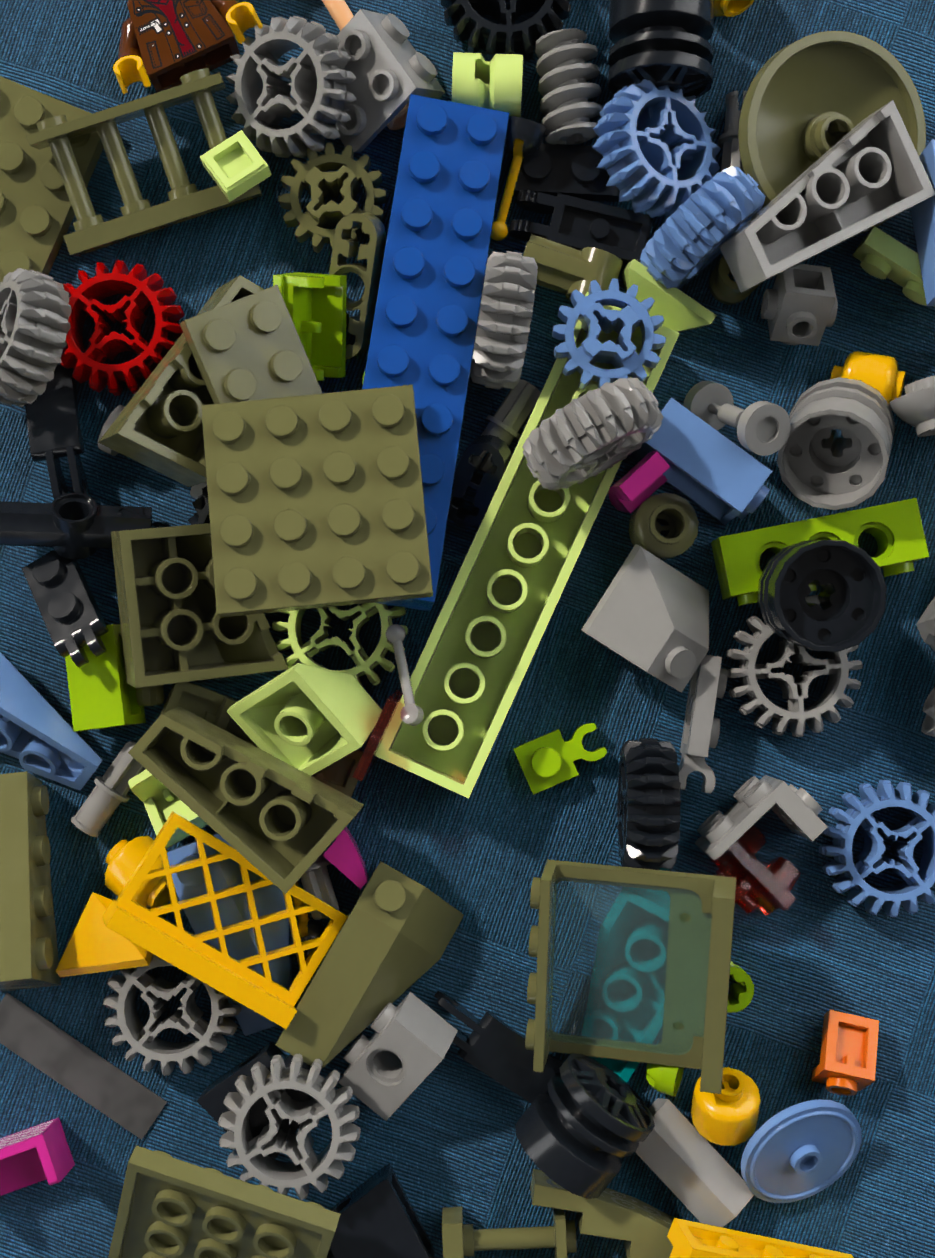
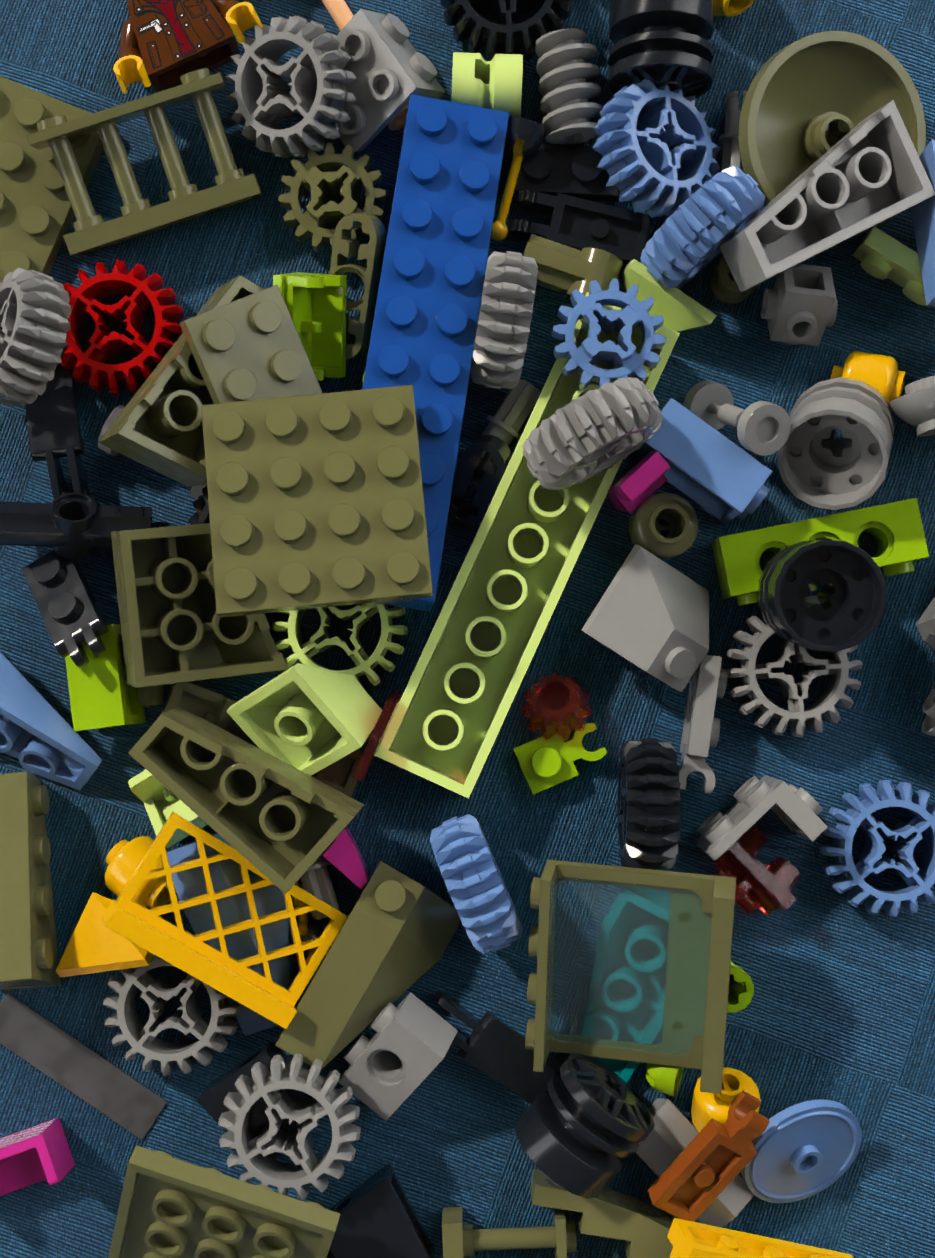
(108, 793): light grey axle -> none
(235, 165): yellowish green tile -> none
(410, 713): light grey hinge -> none
(475, 884): none -> medium blue gear
(556, 705): none -> clear red piece
(710, 1161): none -> dark orange plate
(847, 1053): orange bracket -> none

